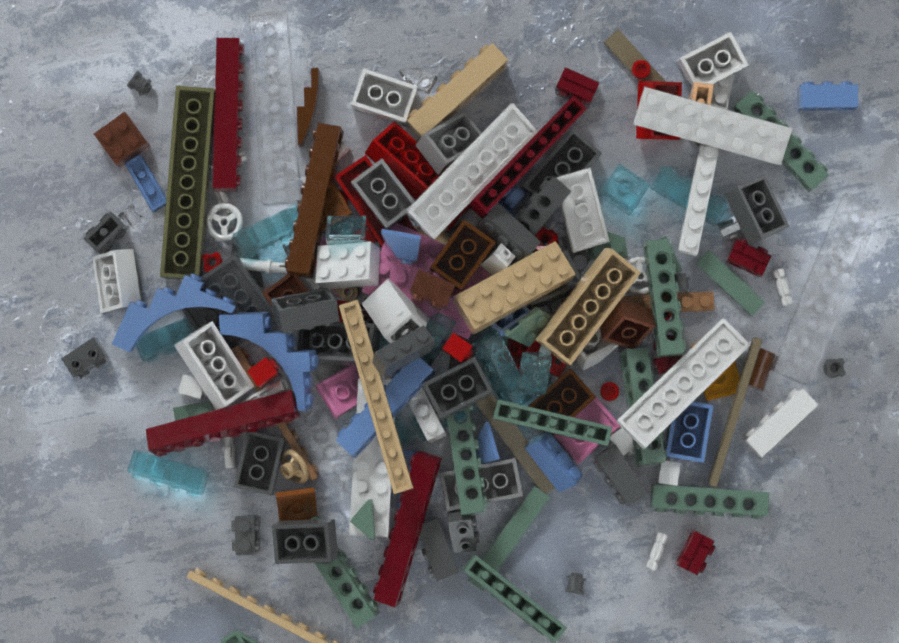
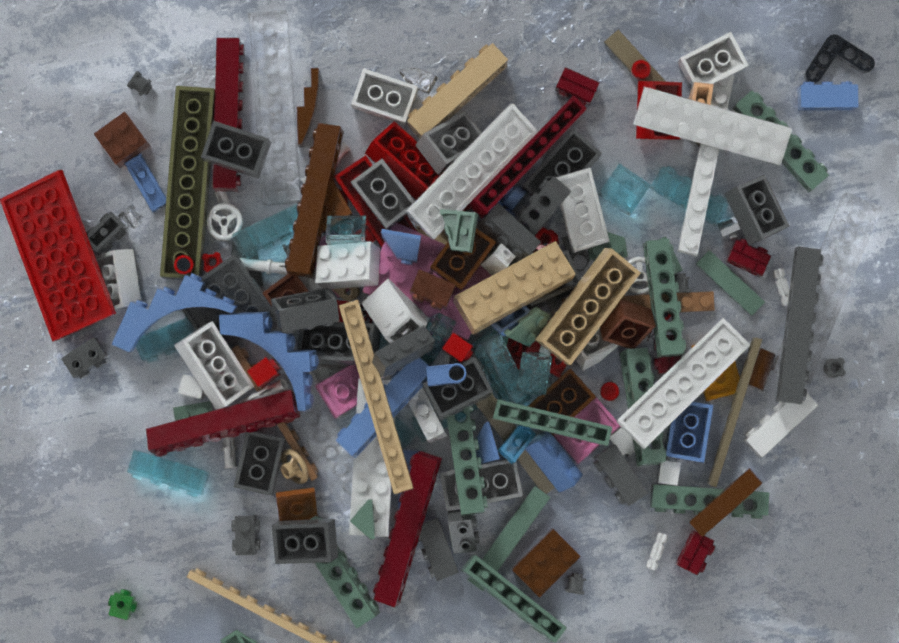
(57, 255): none -> red plate
(117, 609): none -> green brick
(183, 264): none -> tile
(236, 149): none -> dark grey brick
(439, 374): none -> medium blue piece
(460, 228): none -> sand green wing
(516, 443): none -> dark azure plate
(545, 562): none -> reddish brown brick
(725, 502): none -> reddish brown slope
(799, 325): none -> dark grey brick
(838, 52): none -> black beam

